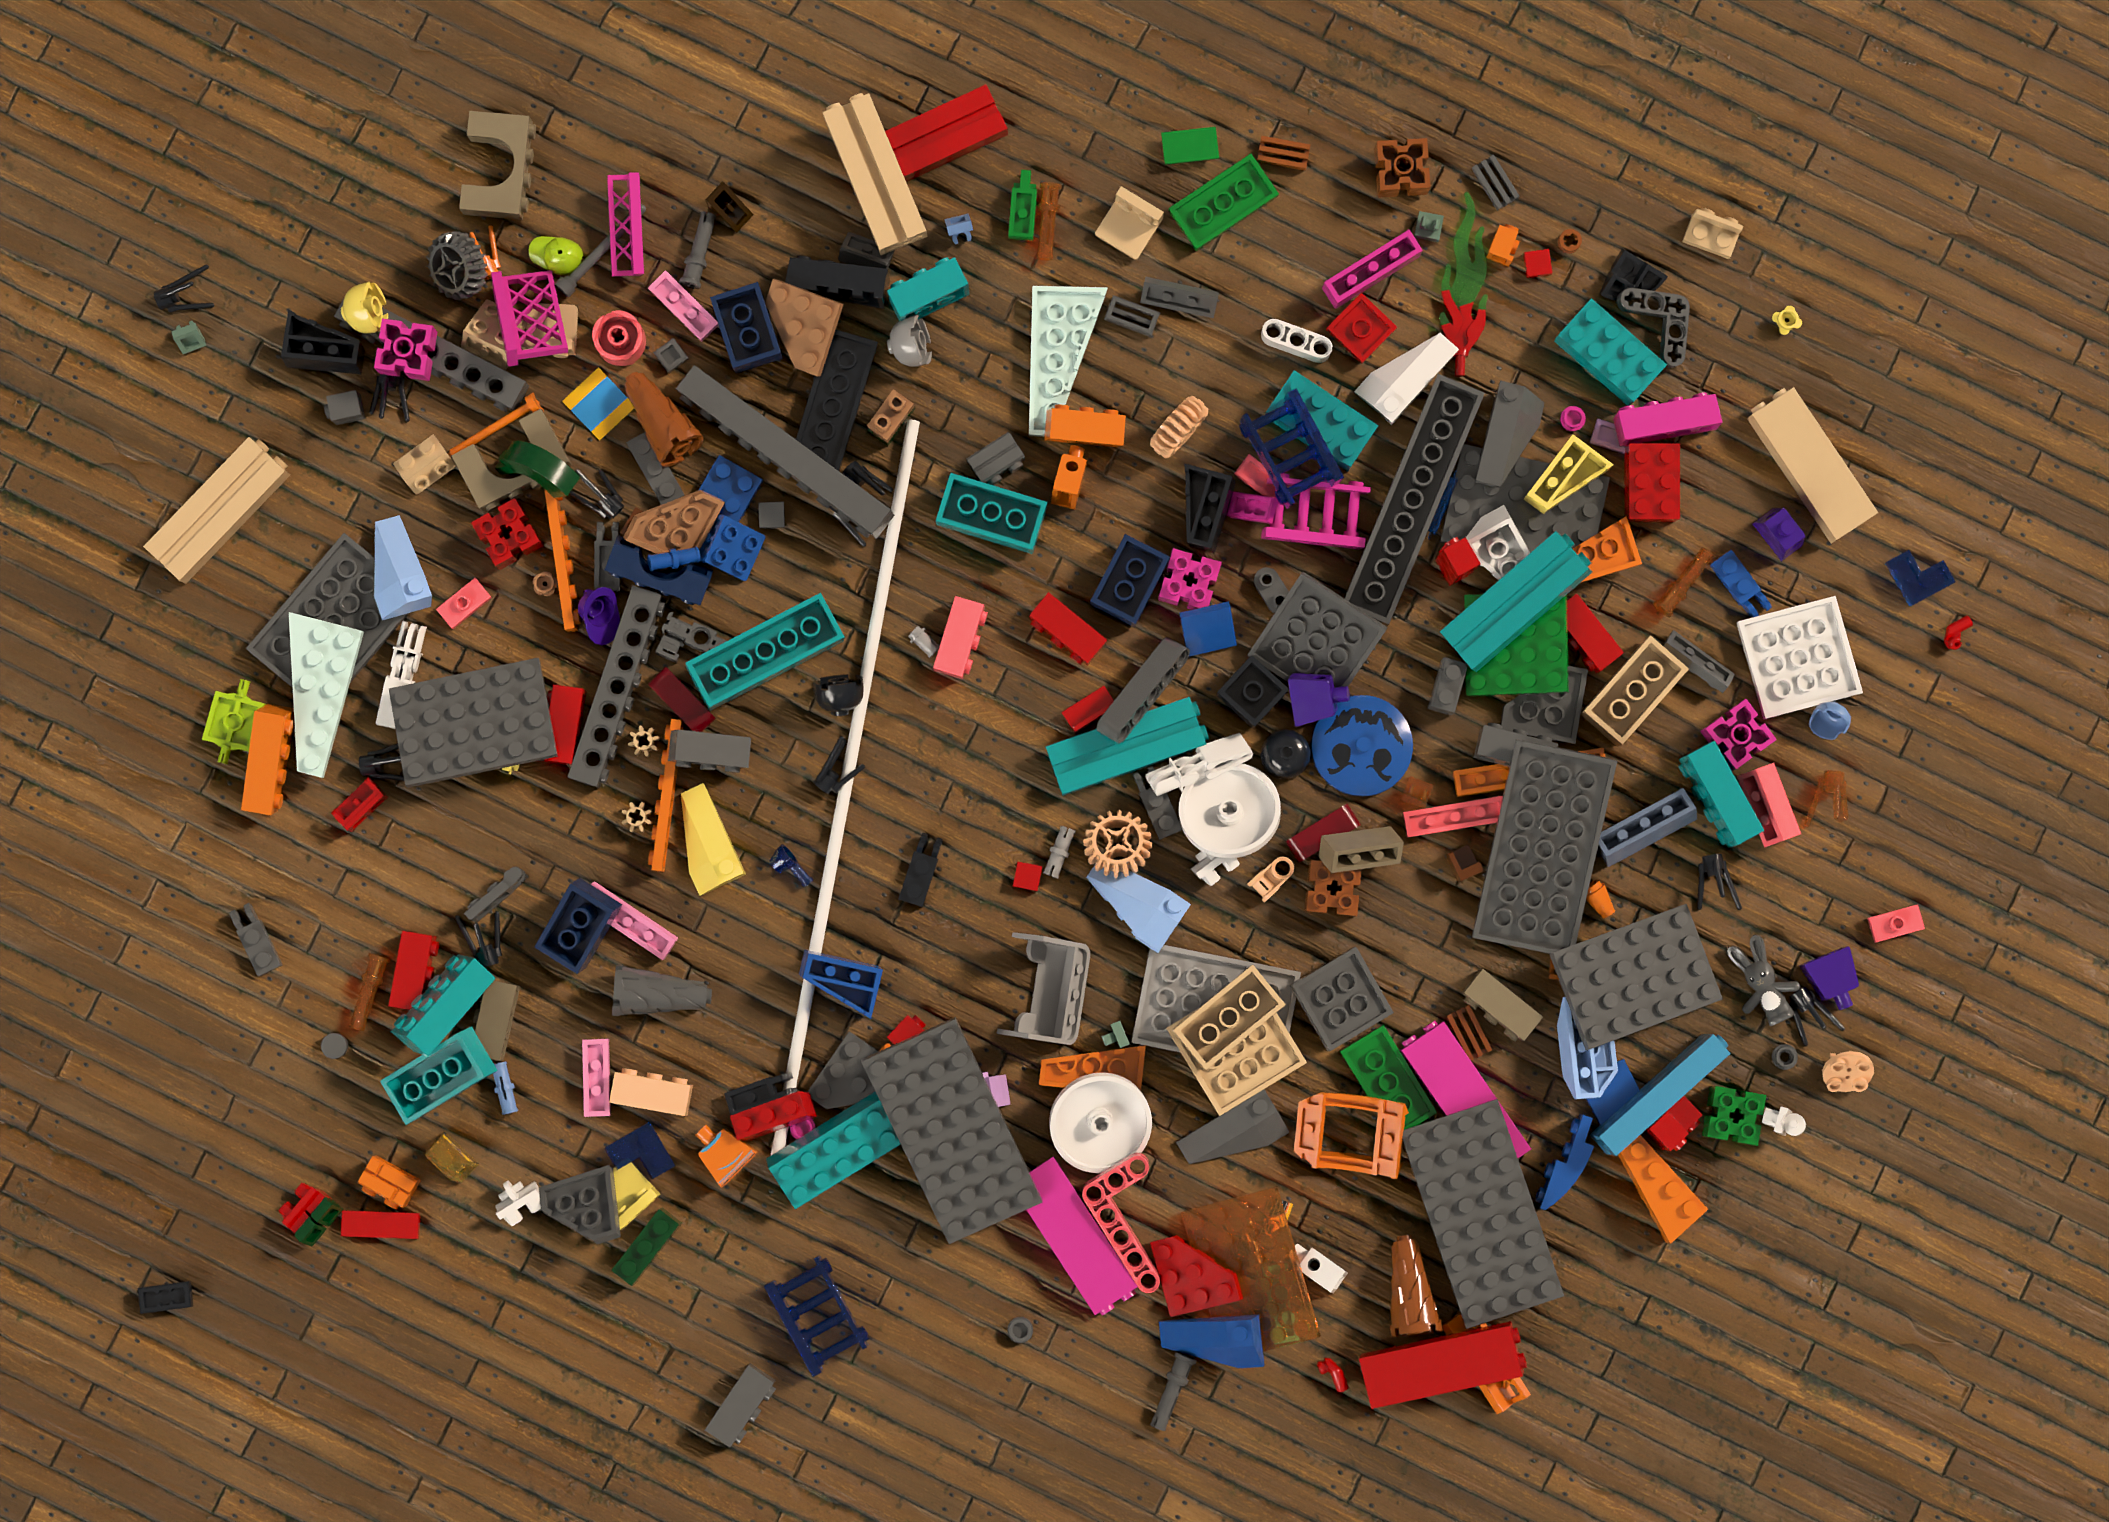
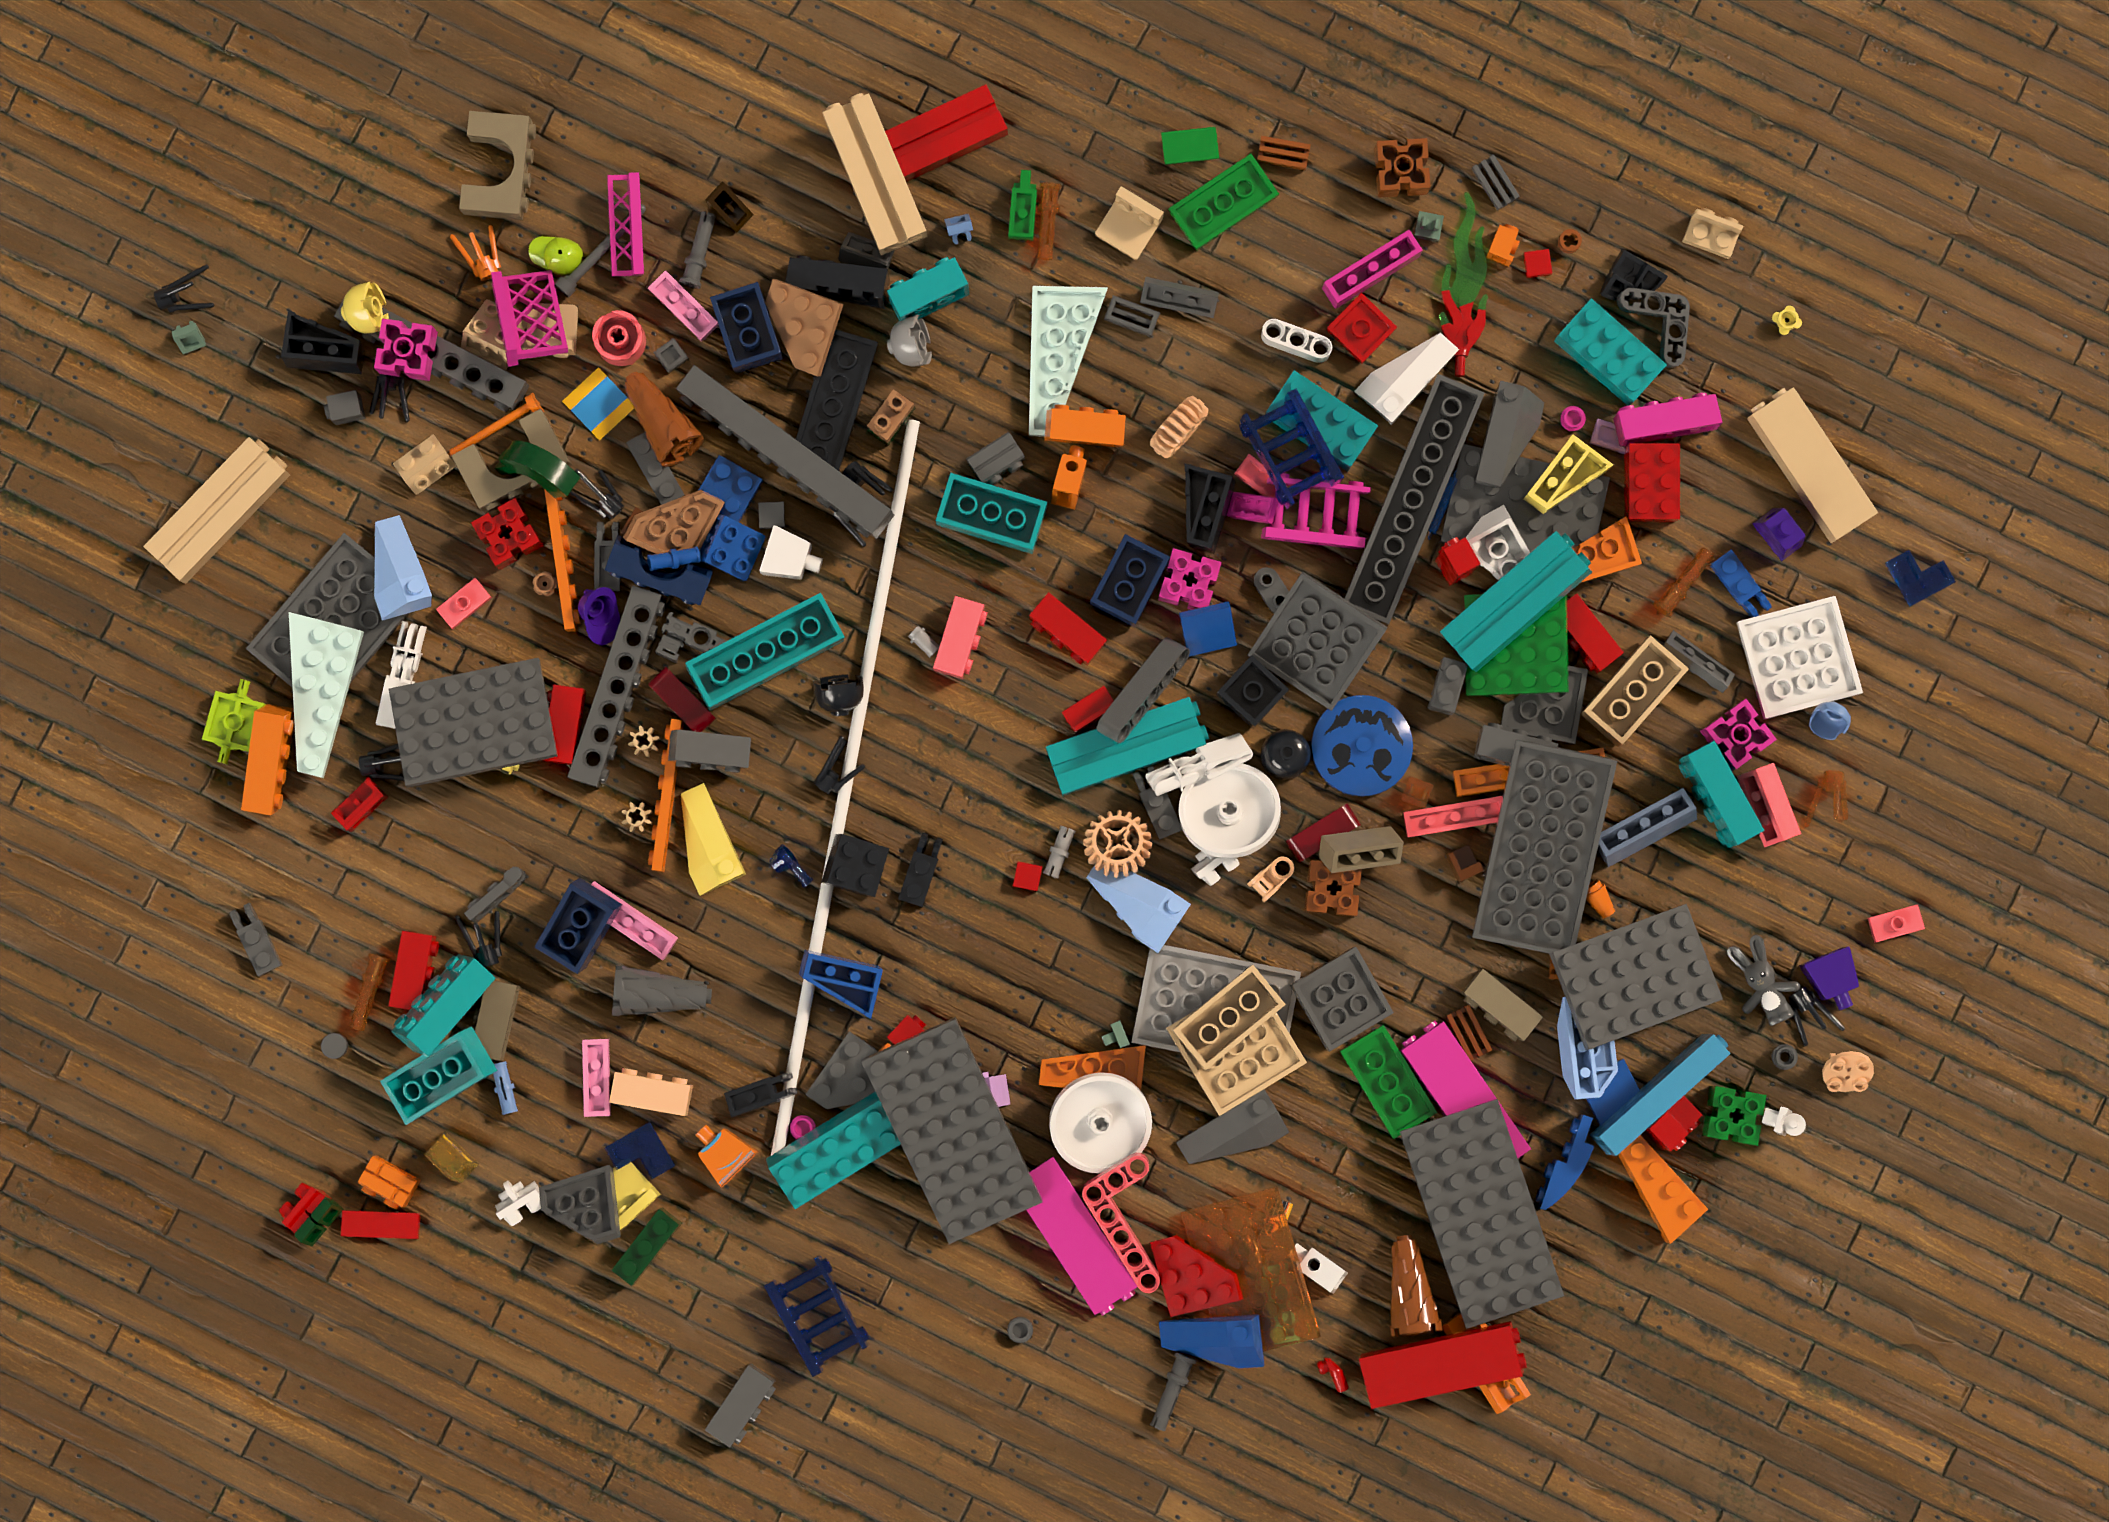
(165, 1297): black plate -> none
(453, 250): dark grey gear -> none
(773, 1116): red brick -> none
(788, 556): none -> white torso
(855, 865): none -> black brick
(1057, 990): light grey windscreen -> none
(1314, 697): dark purple torso -> none
(1388, 1135): orange wedge -> none
(1715, 867): black plant -> none
(1954, 630): red arm -> none

